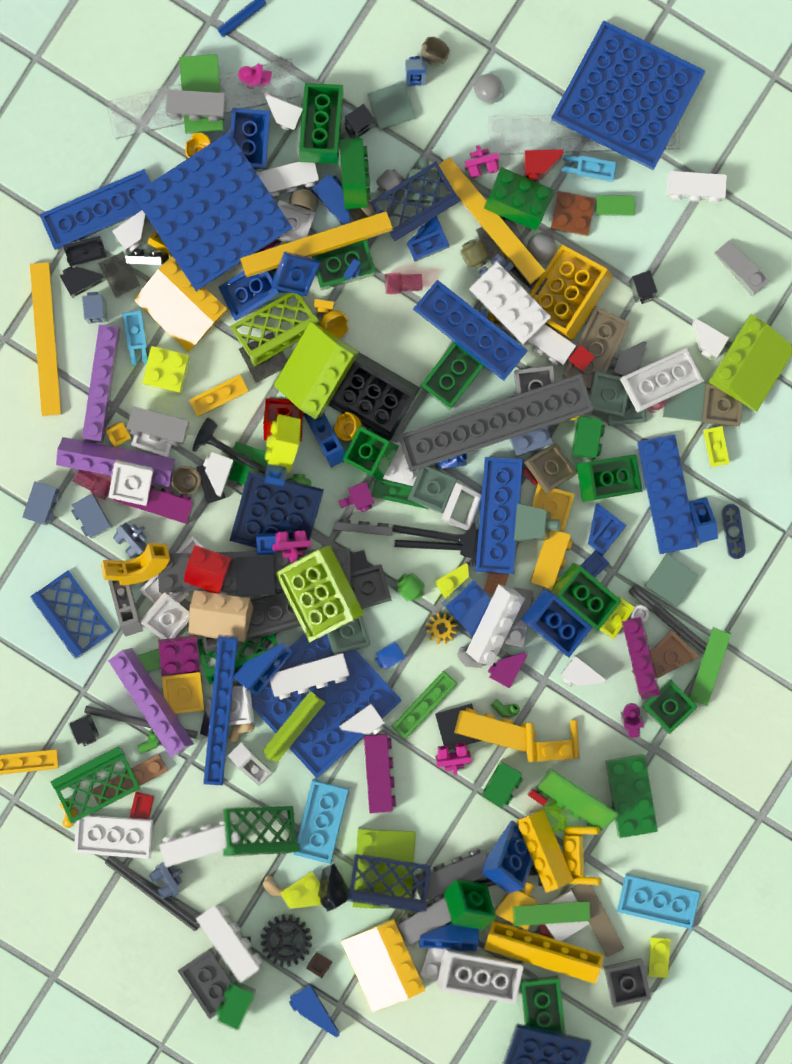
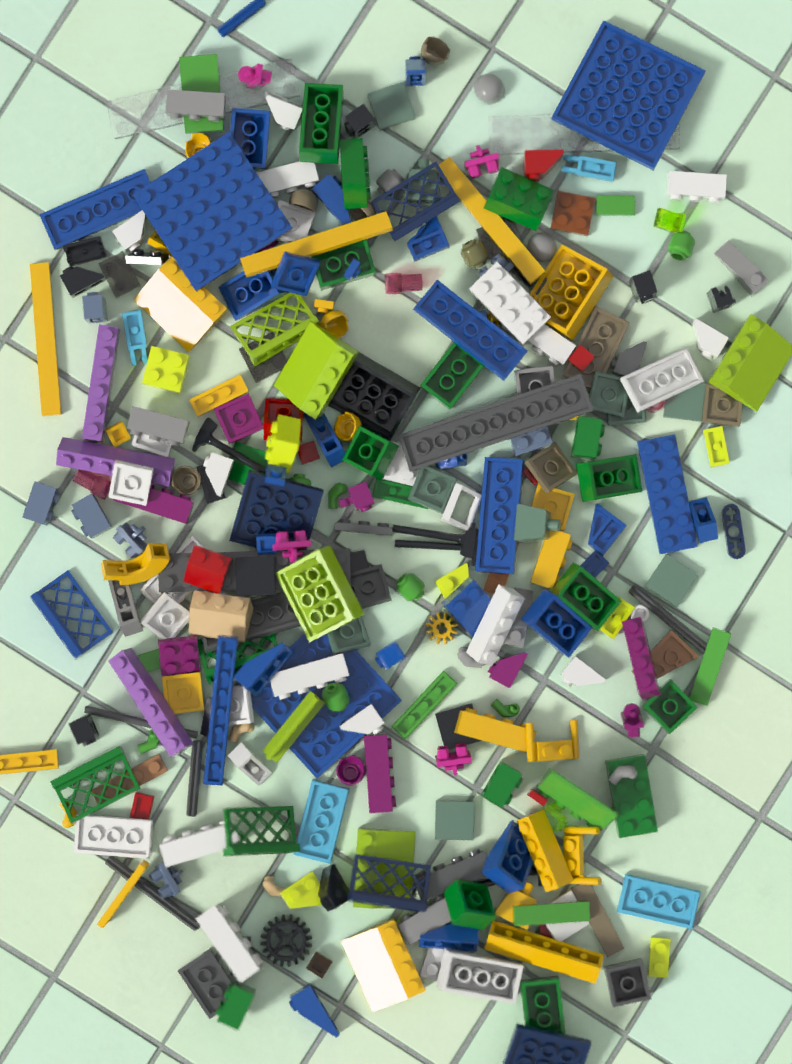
(123, 894): none -> yellow tile
(194, 778): none -> dark grey axle
(238, 418): none -> magenta plate
(308, 452): none -> red tile
(334, 493): none -> bright green arm
(336, 697): none -> bright green head
(350, 770): none -> magenta hair
(454, 820): none -> sand green tile
(622, 771): none -> light grey arm
(669, 220): none -> clear neon green bracket
(681, 245): none -> bright green head
(720, 300): none -> black hinge

